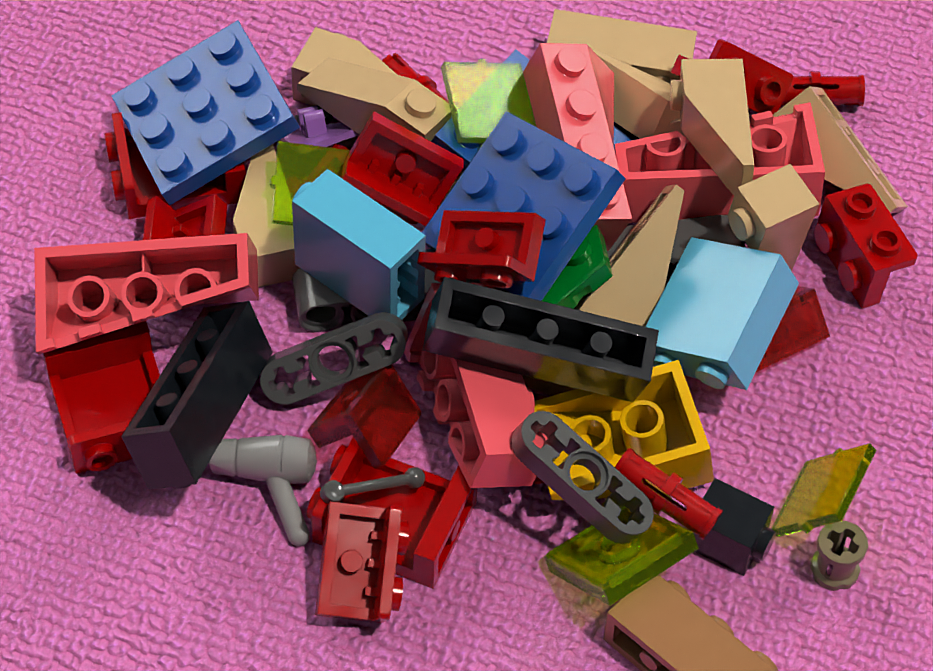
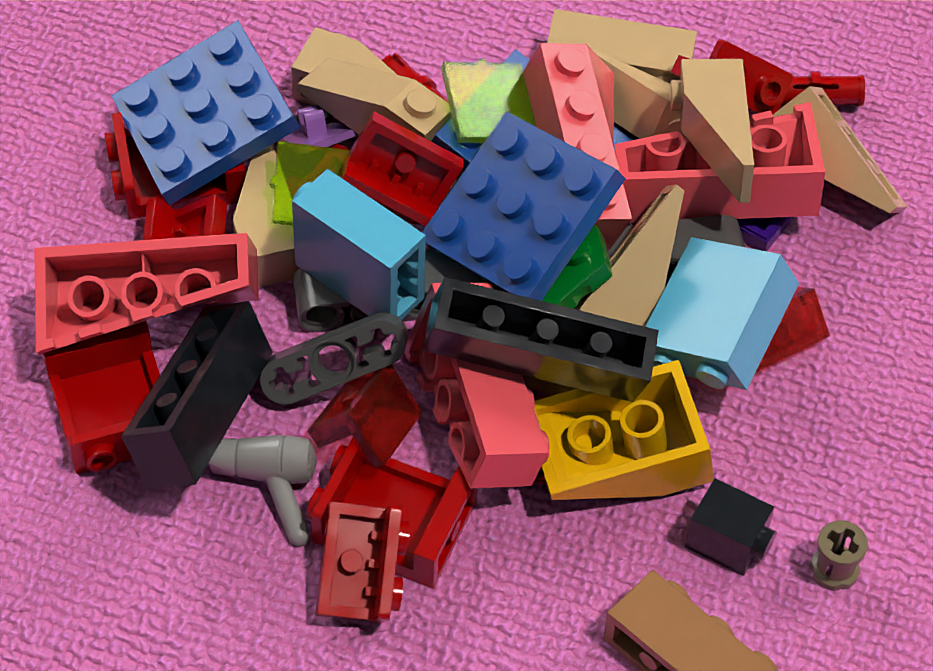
(335, 491): dark grey hinge -> none
(486, 247): red bracket -> none
(606, 476): dark grey beam -> none
(616, 569): clear neon green tile -> none
(698, 516): red pin -> none
(774, 213): tan slope -> none
(824, 490): clear neon green piece -> none
(862, 242): red bracket -> none

